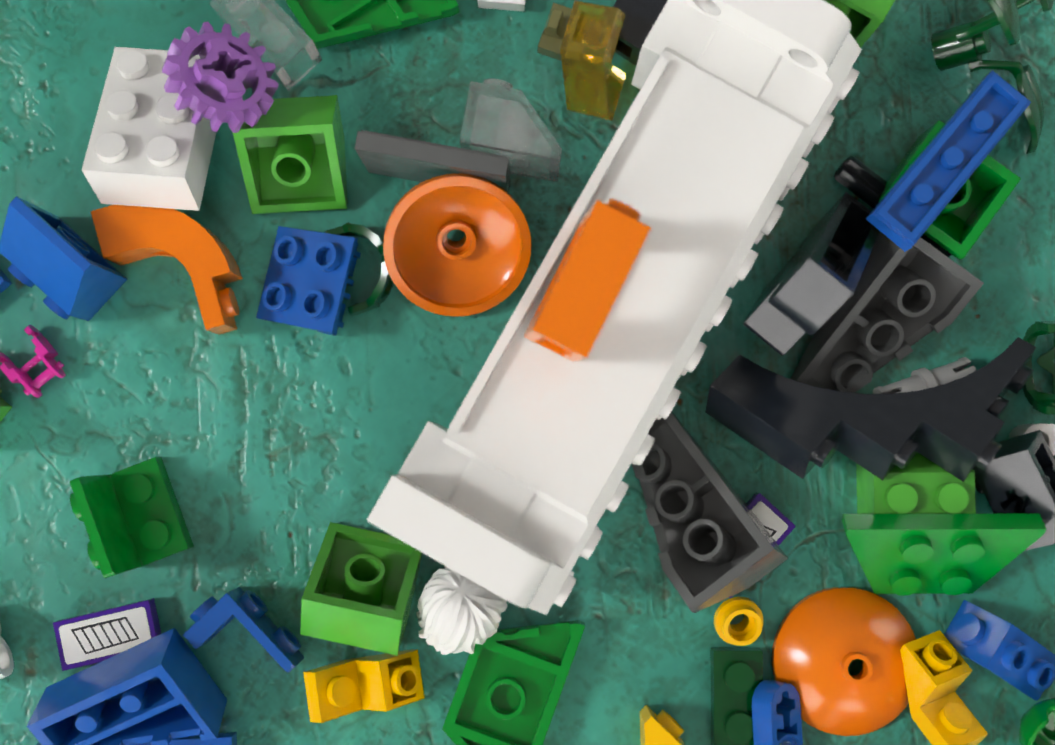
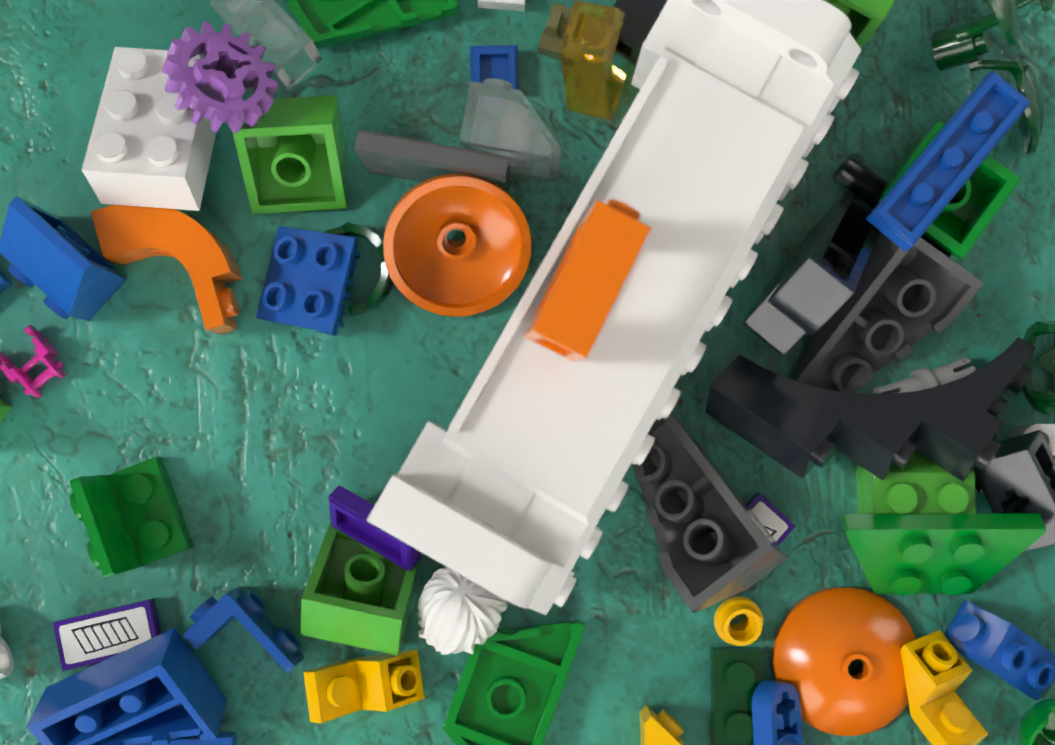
(349, 516): none -> dark purple tile
(495, 63): none -> blue tile

